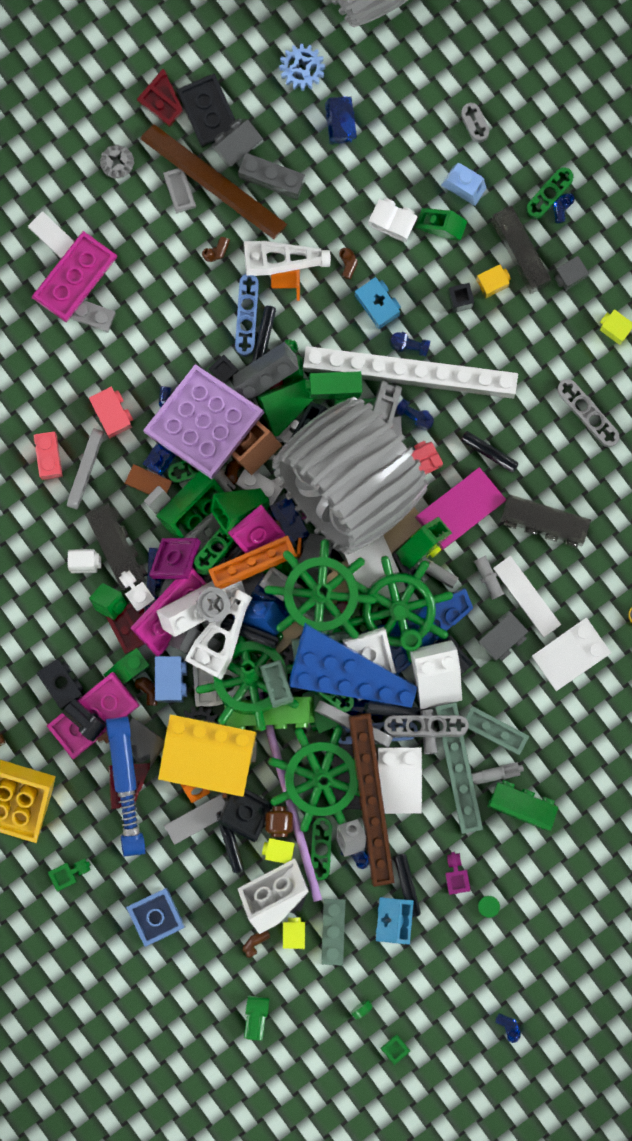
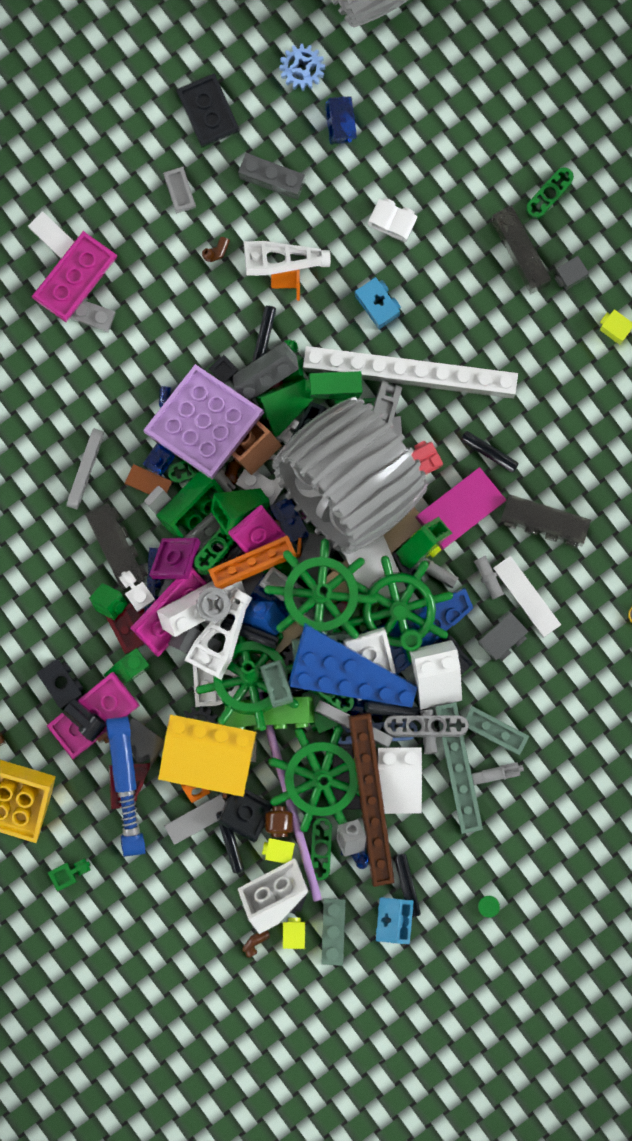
(48, 455): coral brick -> none
(83, 561): white brick -> none
(110, 411): coral brick -> none
(119, 170): light grey gear -> none
(149, 688): reddish brown arm -> none
(155, 917): medium blue brick -> none
(161, 99): dark red wing -> none
(169, 679): medium blue brick -> none
(213, 181): reddish brown tile -> none
(236, 141): dark grey brick -> none
(243, 314): medium blue beam -> none
(256, 1013): green piece -> none
(349, 261): reddish brown arm -> none
(362, 1009): green tile -> none
(395, 1049): green tile -> none
(401, 342): clear blue leg -> none
(422, 418): clear blue leg -> none
(441, 223): green slope -> none
(458, 879): magenta plate -> none
(461, 297): black brick -> none
(465, 183): light blue torso -> none
(479, 120): light grey beam -> none
(493, 280): yellow brick -> none
(511, 1027): clear blue arm -> none
(523, 805): green slope -> none
(561, 206): clear blue arm -> none
(571, 654): white slope -> none
(585, 415): light grey beam -> none

